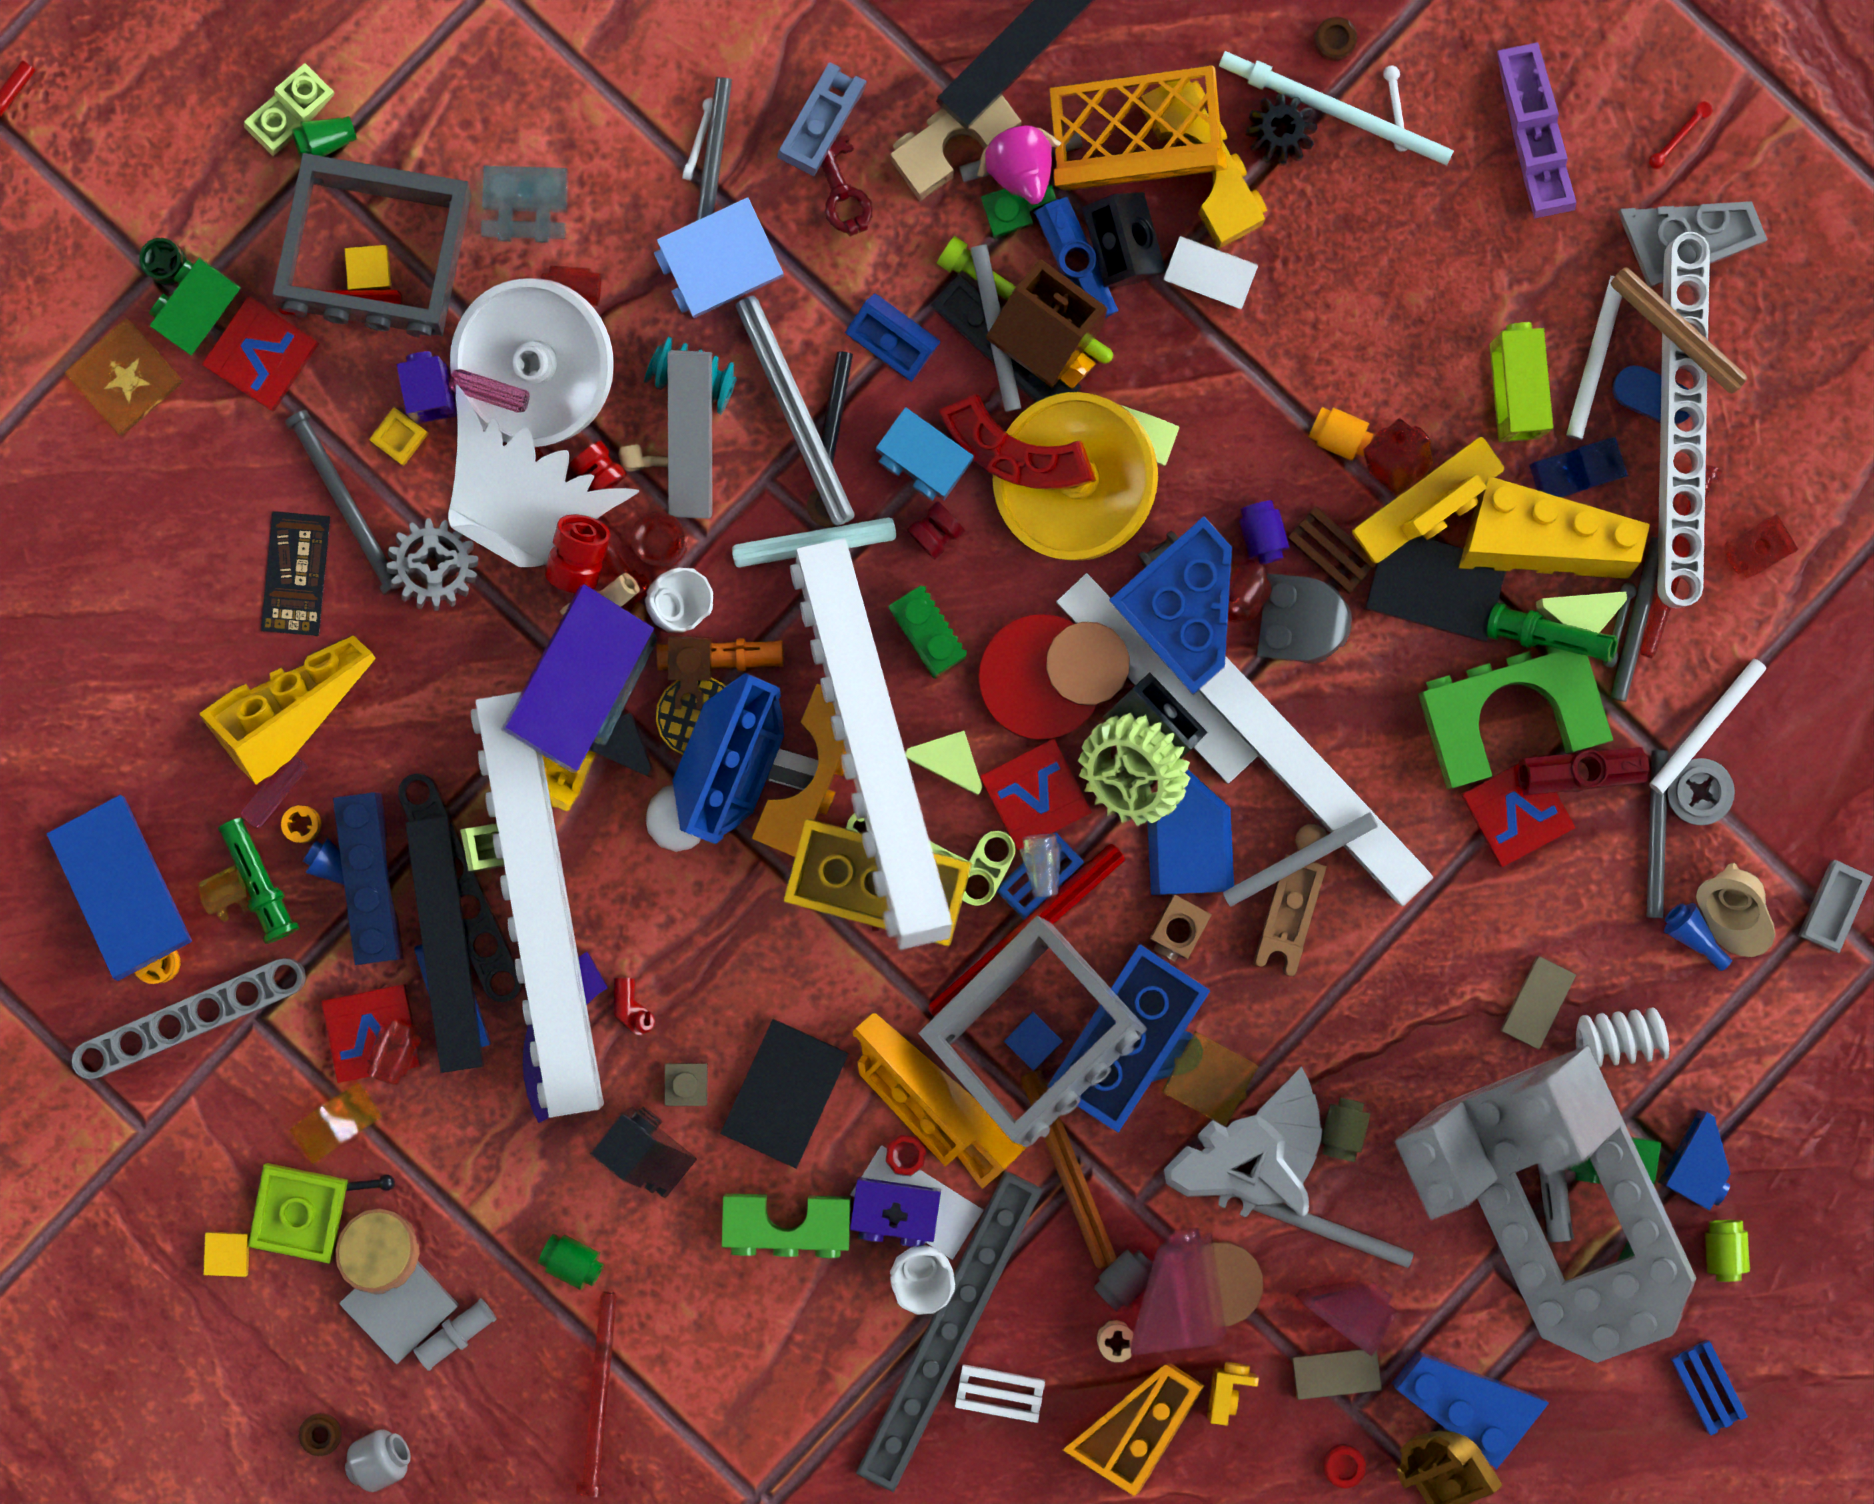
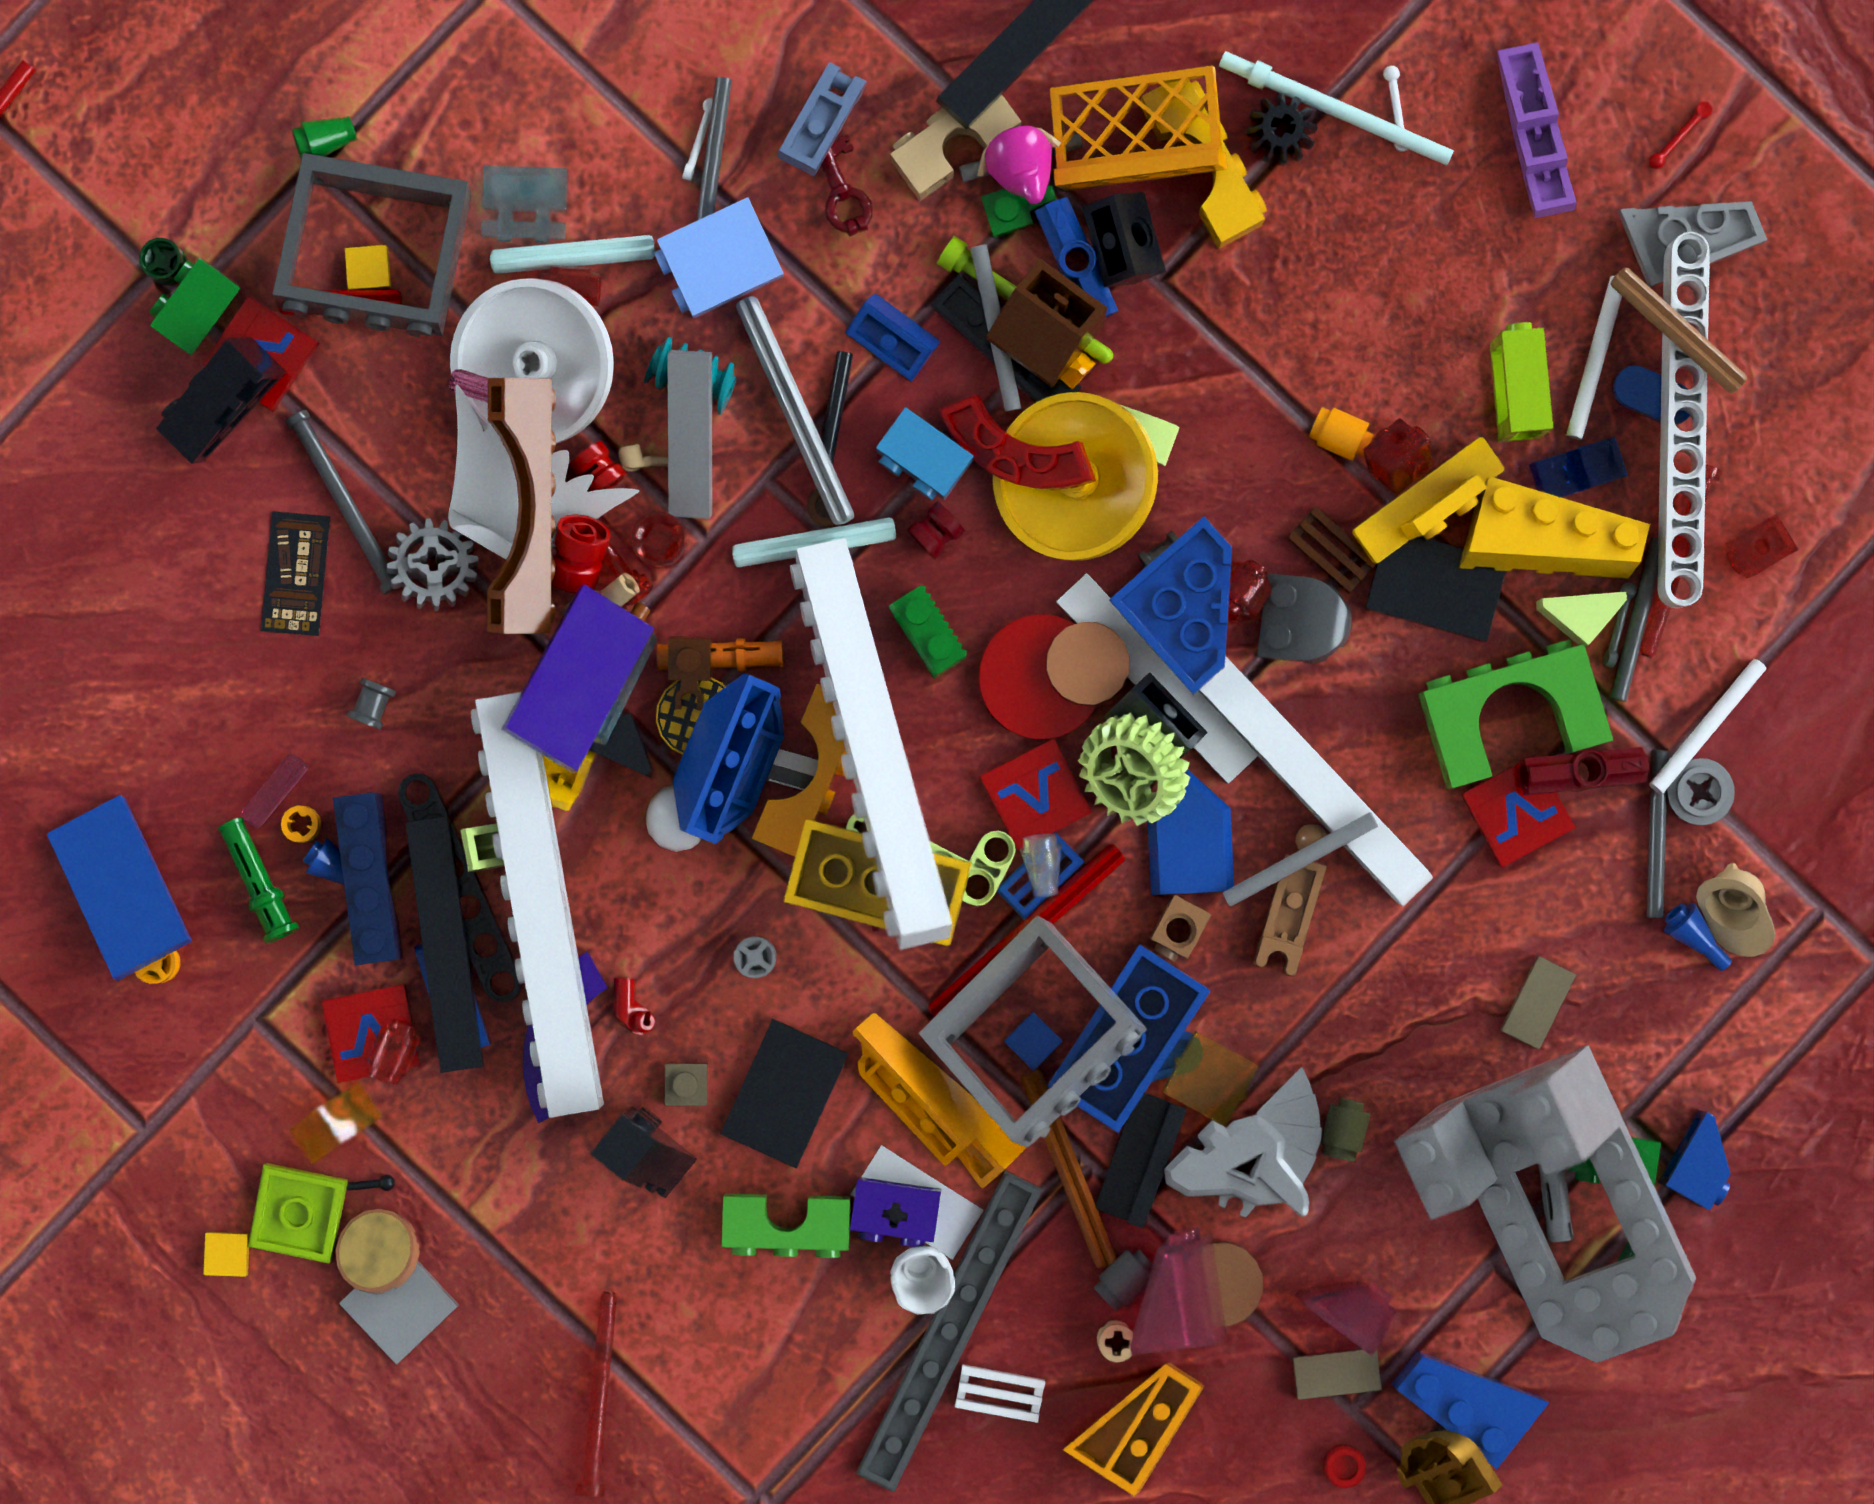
(124, 376): clear yellow tile -> none
(188, 1016): light grey beam -> none
(219, 398): none -> black wedge
(222, 891): clear yellow tile -> none
(274, 720): yellow wedge -> none
(293, 102): yellowish green slope -> none
(310, 1443): reddish brown plate -> none
(371, 703): none -> dark grey bush
(377, 1460): light grey head -> none
(398, 436): yellow tile -> none
(426, 388): dark purple brick -> none
(454, 1334): light grey pin -> none
(522, 418): none -> arch
(571, 1261): green brick -> none
(572, 254): none -> light aqua axle
(679, 600): white hair -> none
(750, 961): none -> light grey wheel
(905, 1155): red tile -> none
(950, 759): yellowish green slope -> none
(1140, 1159): none -> black panel
(1210, 272): white hinge -> none
(1223, 1398): yellow bracket -> none
(1263, 532): dark purple brick -> none
(1335, 38): reddish brown tile -> none
(1339, 1234): light grey bar -> none
(1534, 629): green pin -> none
(1623, 1035): white piece -> none
(1725, 1419): blue tile -> none
(1727, 1250): lime brick -> none
(1835, 906): light grey tile -> none

